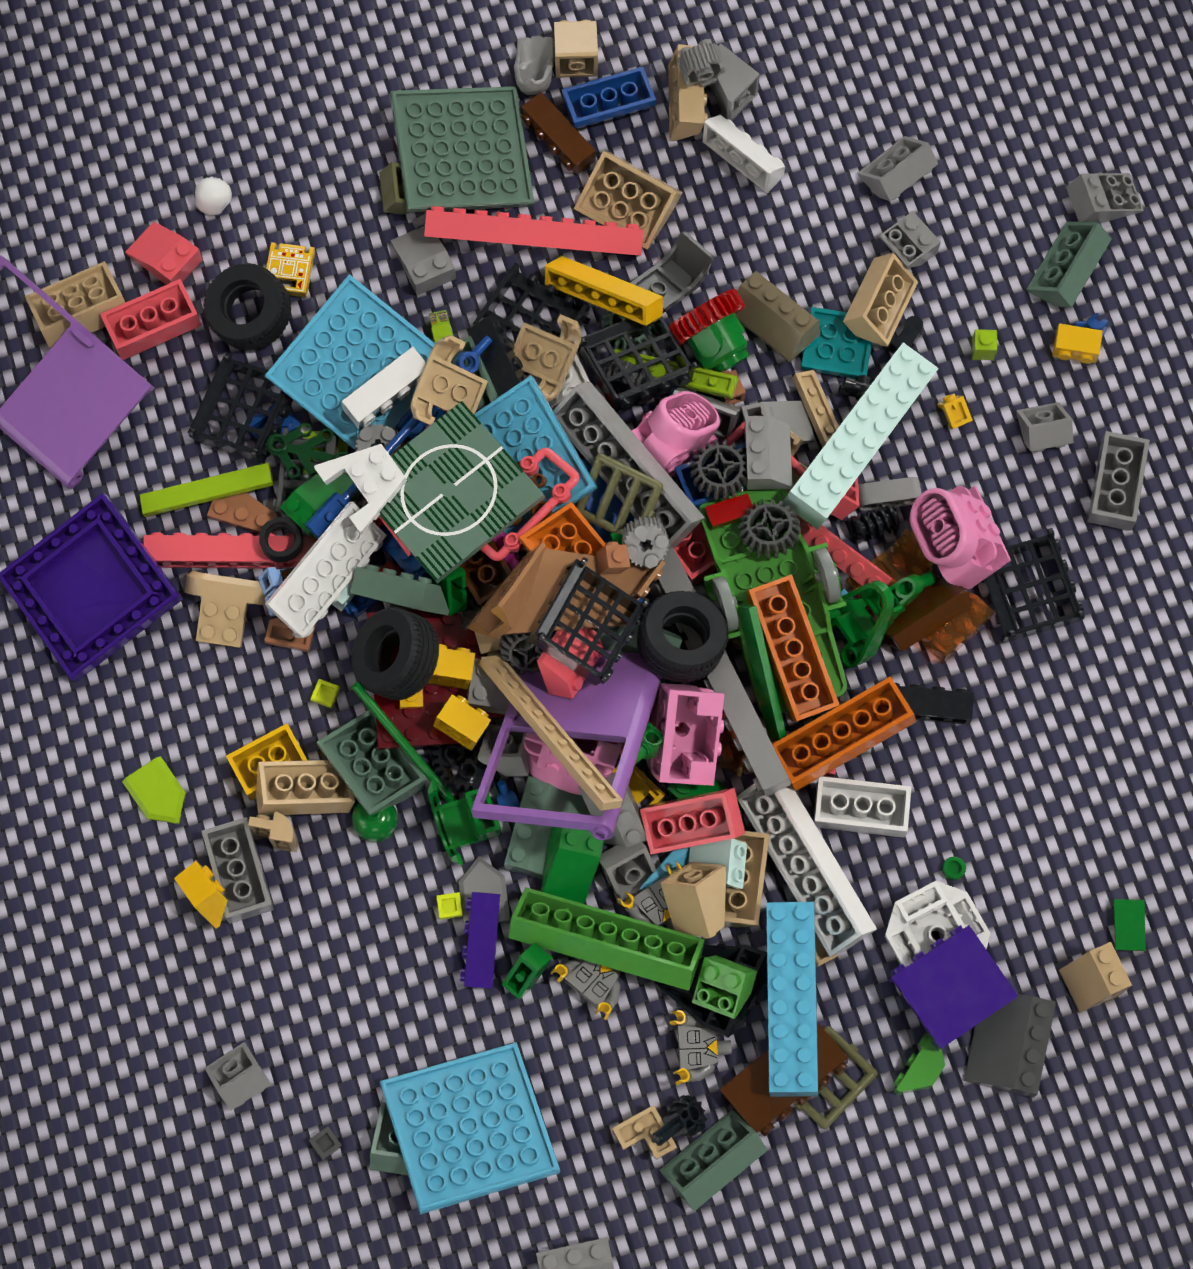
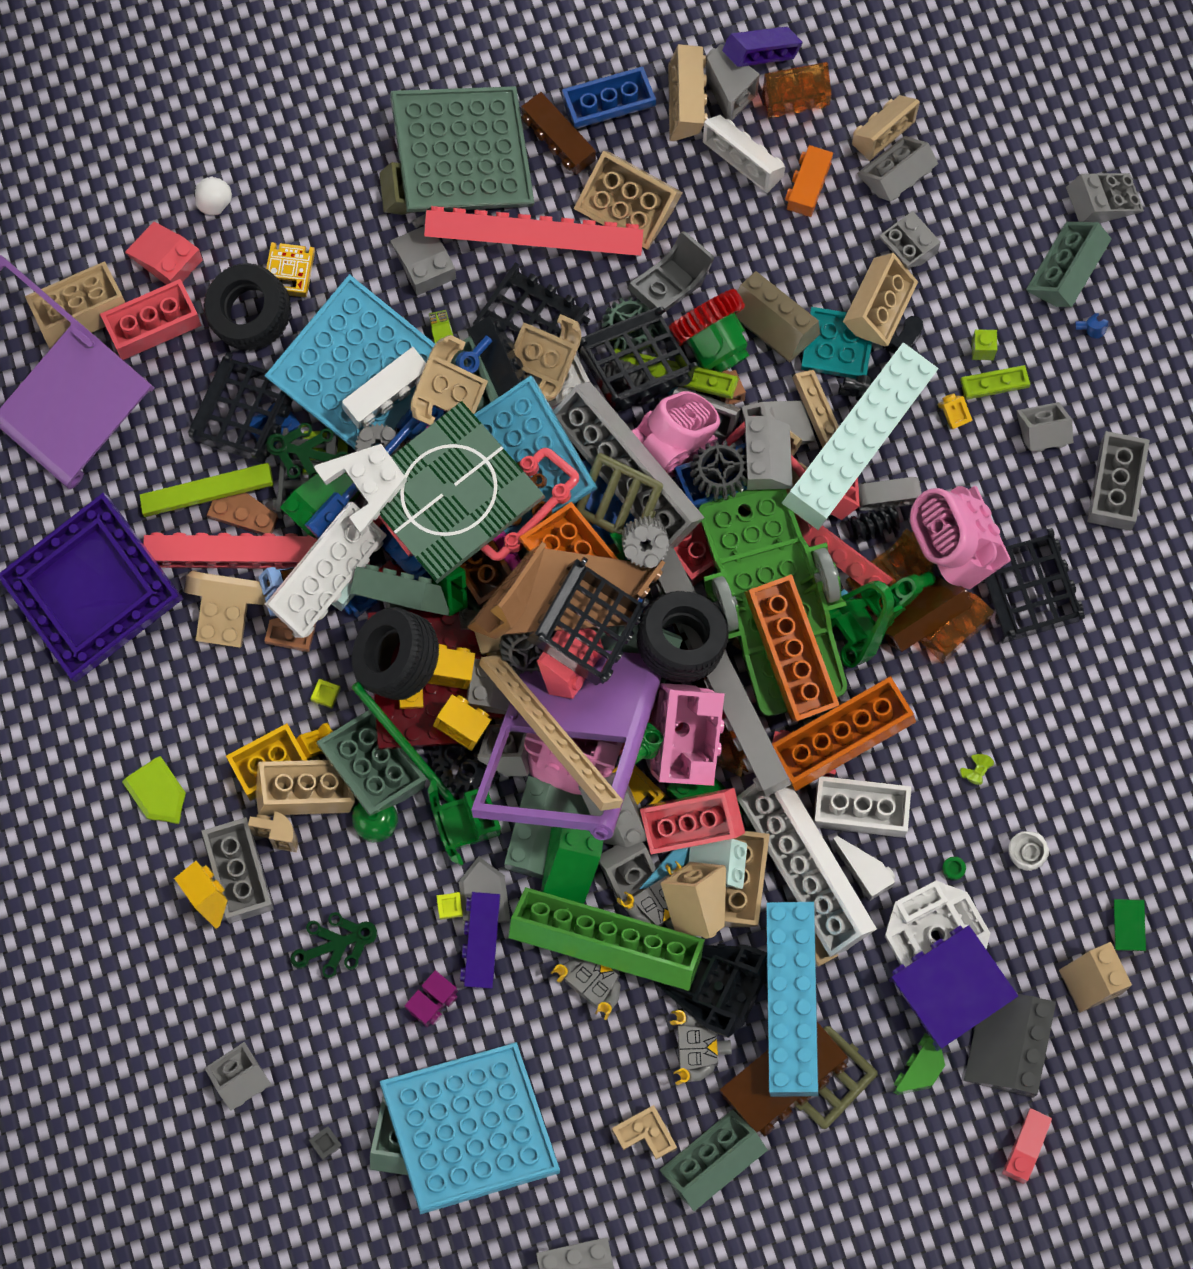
(273, 524): black tyre -> none
(308, 740): none -> yellow bracket
(338, 944): none -> dark green plant
(440, 990): none -> magenta piece
(506, 797): blue piece -> none
(527, 970): green brick -> none
(534, 64): light grey hair -> none
(576, 49): tan slope -> none
(604, 290): yellow brick -> none
(612, 559): nougat brick -> none
(683, 1118): black gear -> none
(701, 63): light grey brick -> none
(723, 986): bright green slope -> none
(728, 511): red tile -> none
(752, 534): dark grey gear -> none
(762, 46): none -> dark purple brick
(762, 672): green tile -> none
(797, 89): none -> clear orange slope
(809, 180): none -> orange brick
(867, 870): none -> white slope
(885, 126): none -> tan slope
(939, 704): black brick -> none
(976, 776): none -> lime piece
(995, 382): none -> lime tile
(1027, 1146): none -> coral slope
(1028, 850): none -> white hair
(1077, 343): yellow brick -> none

